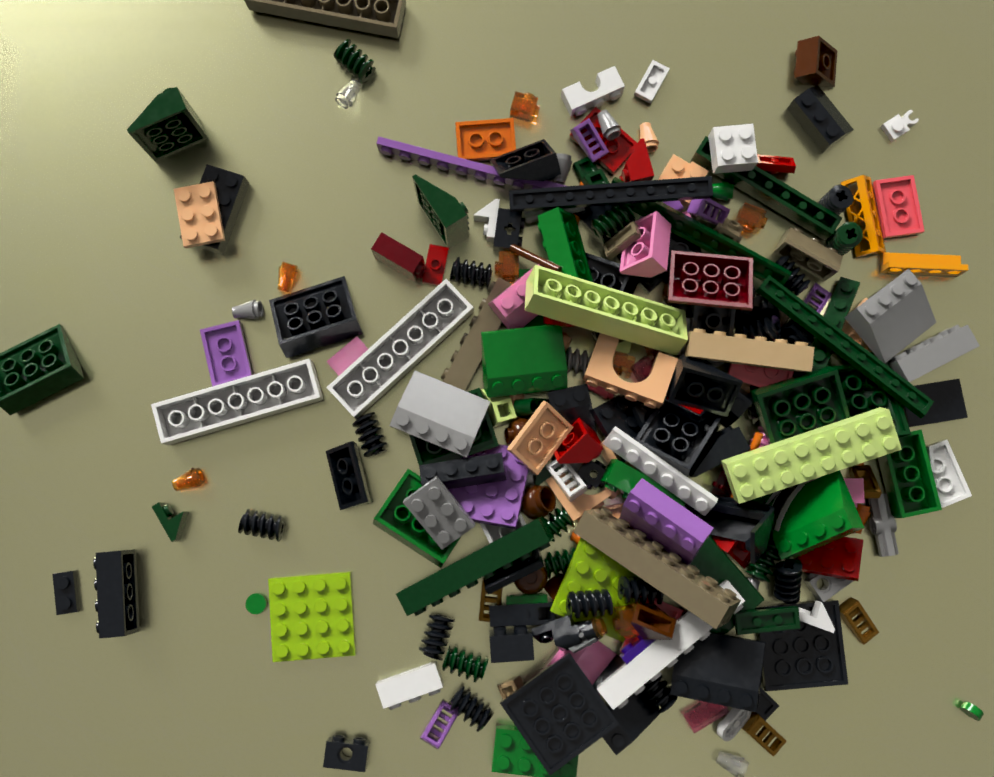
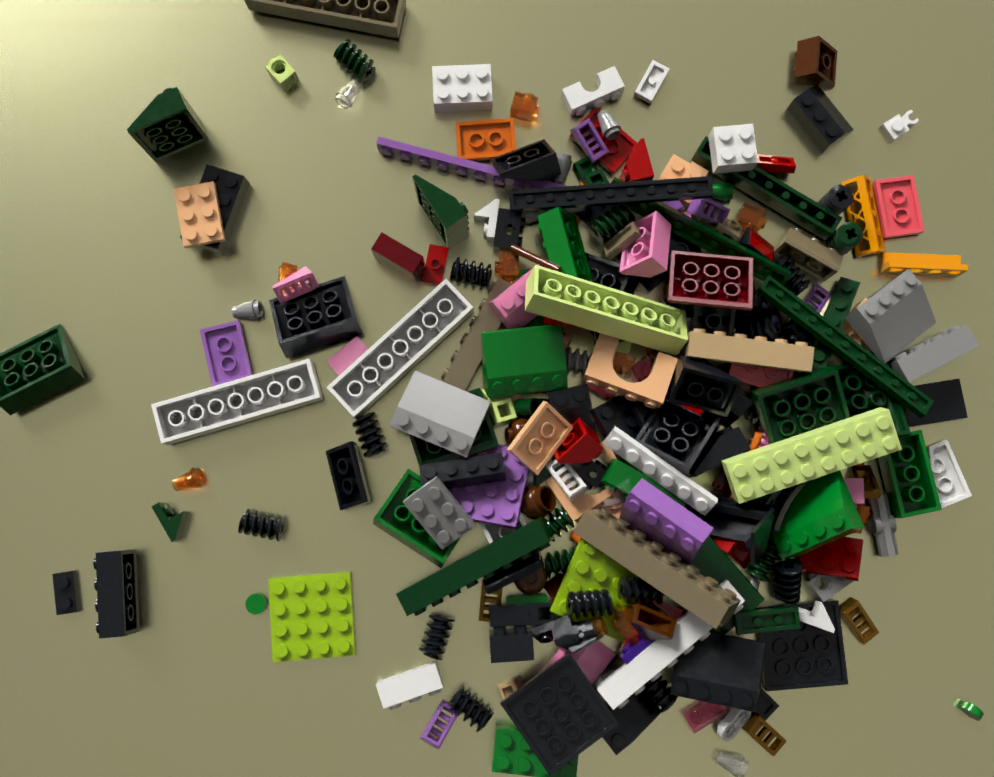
(285, 79): none -> yellowish green brick
(299, 276): none -> bright pink slope
(335, 759): black brick -> none
(462, 88): none -> white brick
(465, 664): dark green piece -> none
(649, 136): light nougat cone -> none
(756, 243): none -> slope

